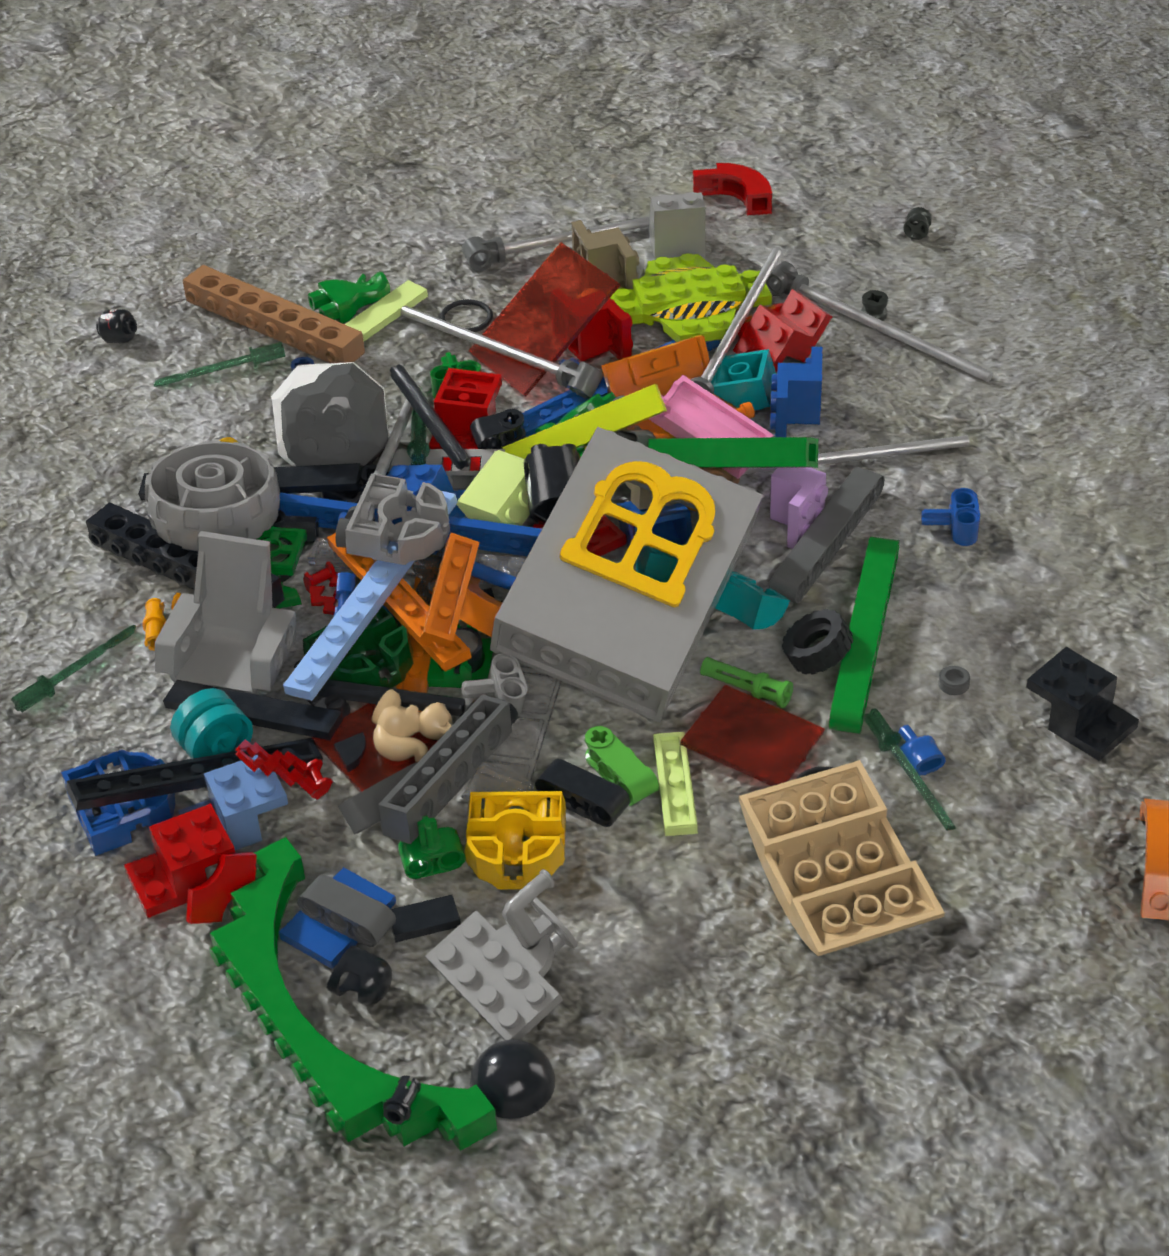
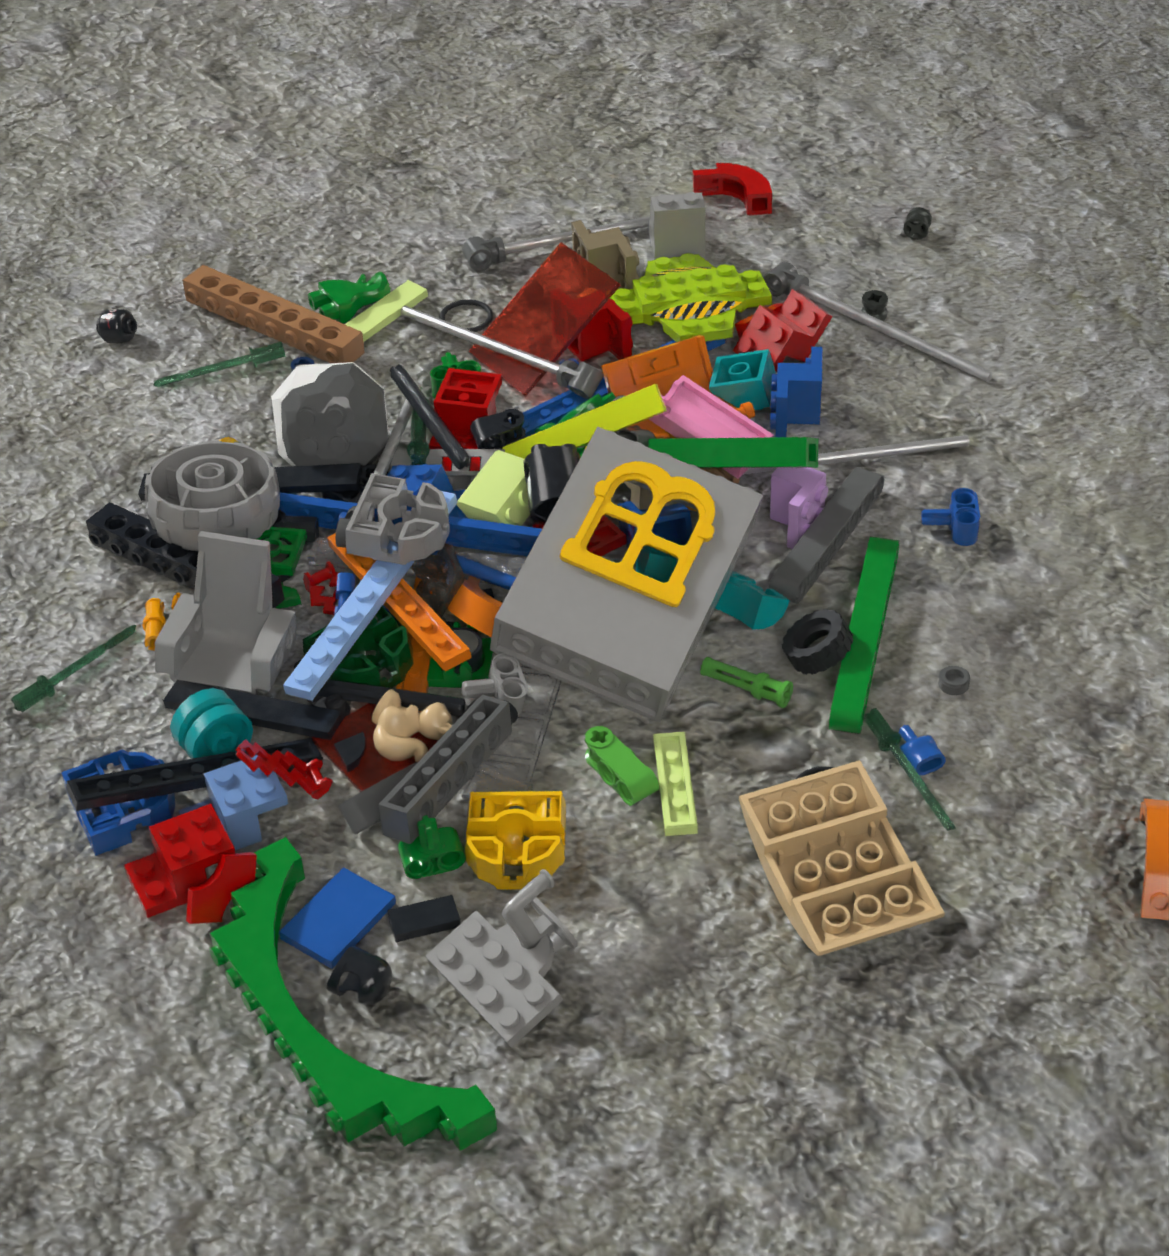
(346, 910): dark grey beam -> none
(398, 1106): black pin -> none
(449, 591): orange hinge -> none
(514, 1078): black piece -> none
(585, 792): black beam -> none
(705, 380): flat silver piece -> none
(752, 736): clear red piece -> none
(1082, 703): black bracket -> none

